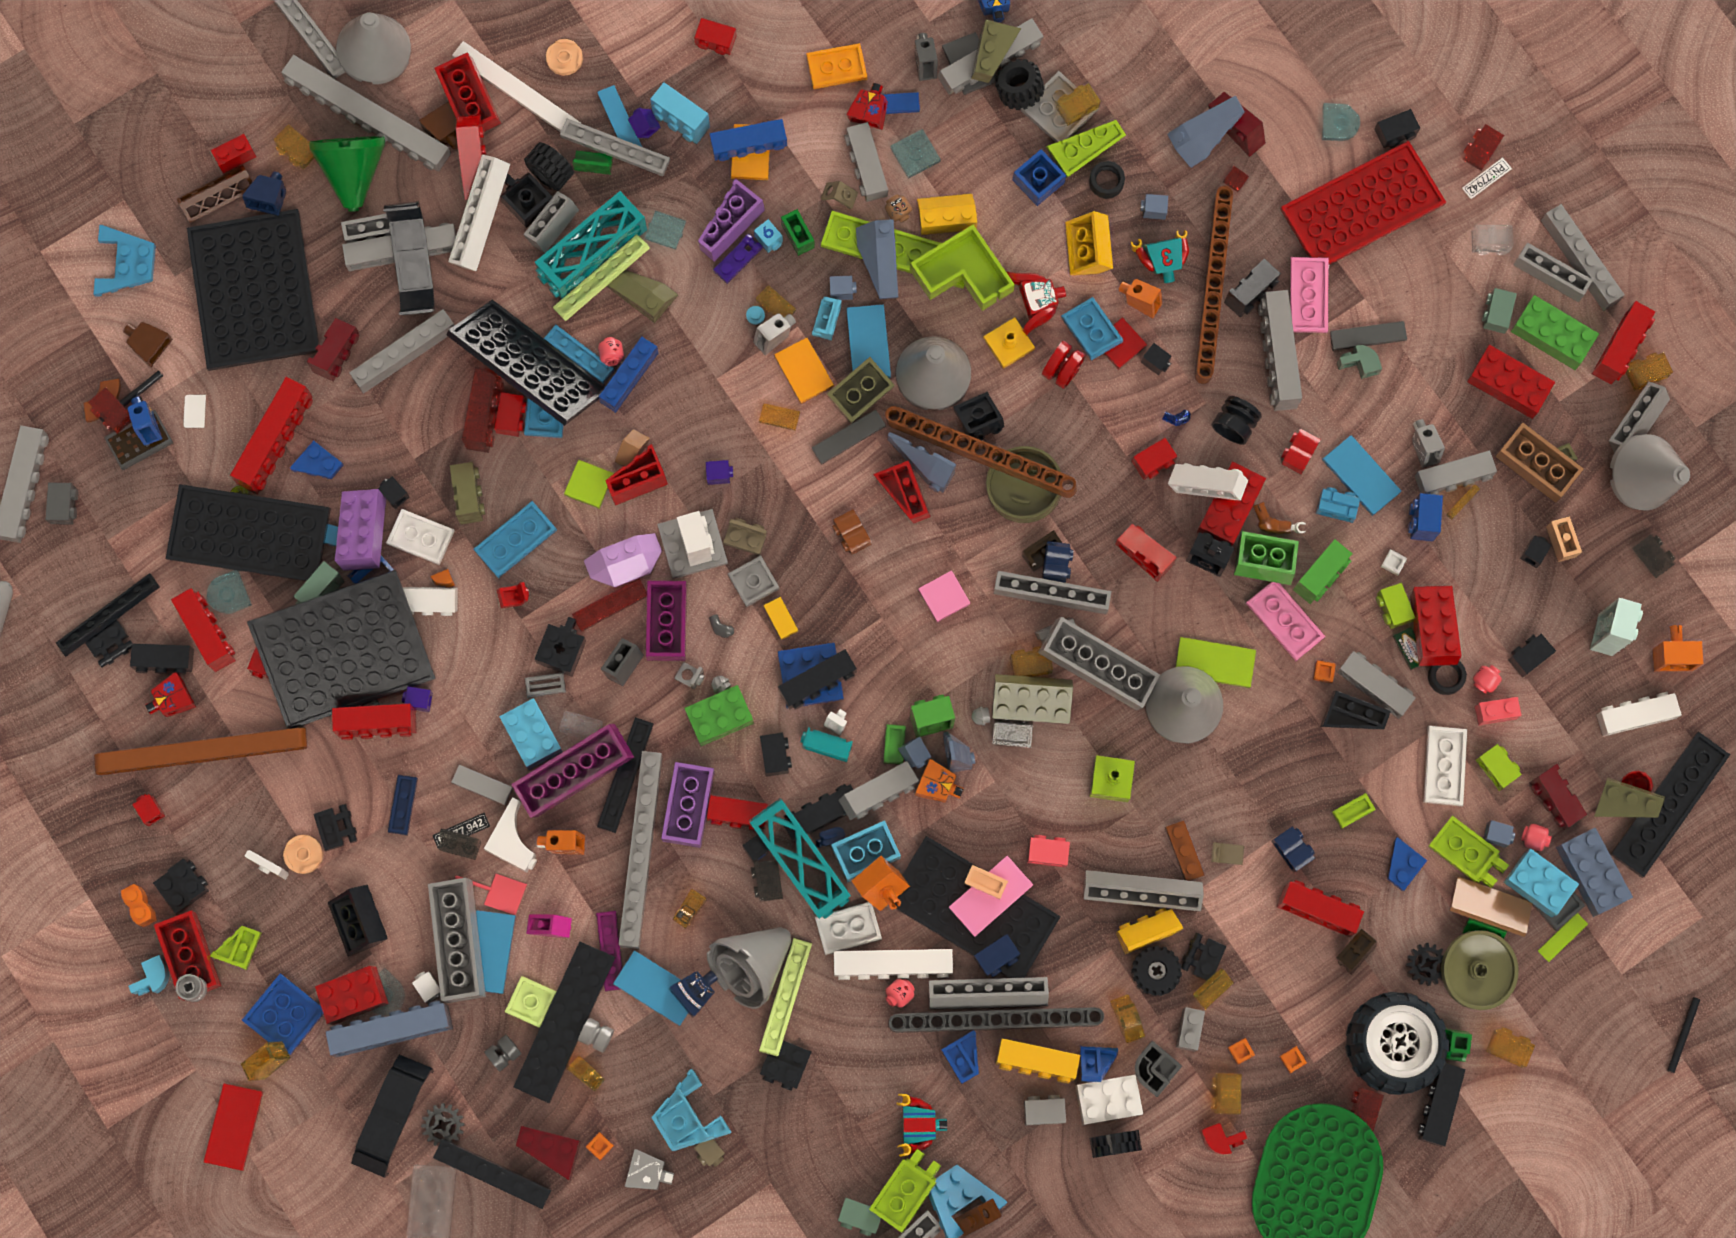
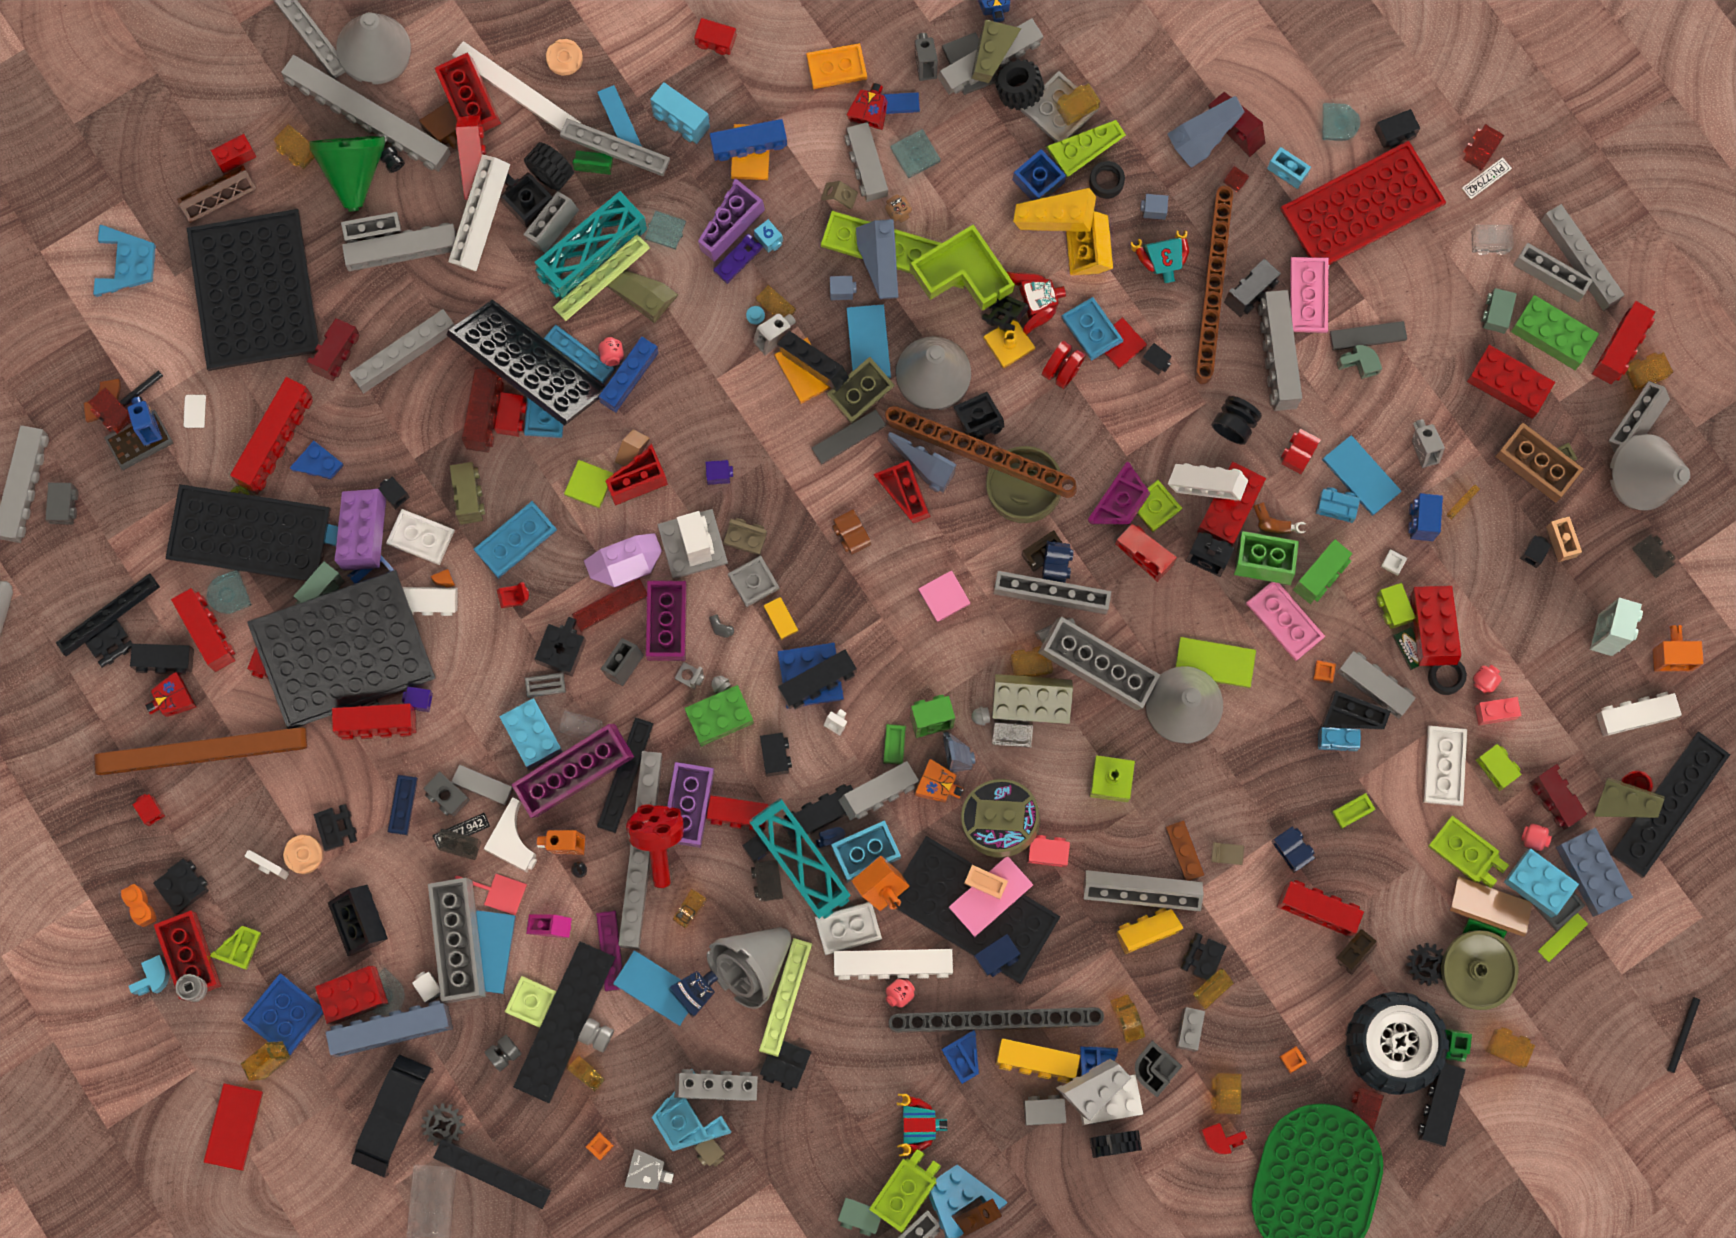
(147, 341): reddish brown torso -> none
(266, 194): dark blue torso -> none
(392, 160): none -> black wheel
(411, 257): windscreen -> none
(456, 800): none -> dark grey brick
(550, 1149): dark red wedge -> none
(575, 872): none -> black hinge
(644, 123): dark purple brick -> none
(655, 831): none -> red piece
(716, 1086): none -> light grey brick
(779, 417): clear yellow tile -> none
(797, 232): green brick -> none
(813, 360): none -> black brick
(826, 744): teal window -> none
(827, 318): medium azure hinge -> none
(915, 753): sand blue brick -> none
(946, 213): yellow slope -> none
(988, 993): light grey brick -> none
(1000, 818): none -> brick
(1010, 309): none -> black plate
(1057, 213): none -> yellow wedge
(1094, 1089): none -> light grey wedge
(1121, 500): none -> magenta wing
(1142, 296): orange torso -> none
(1143, 973): black bush -> none
(1154, 459): red brick -> none
(1158, 507): none -> lime tile
(1178, 419): clear blue arm -> none
(1241, 1051): orange tile -> none
(1289, 168): none -> medium azure brick
(1339, 739): none -> dark azure brick
(1404, 864): blue wing -> none
(1456, 473): light grey brick -> none
(1499, 834): sand blue brick -> none
(1531, 655): black brick -> none

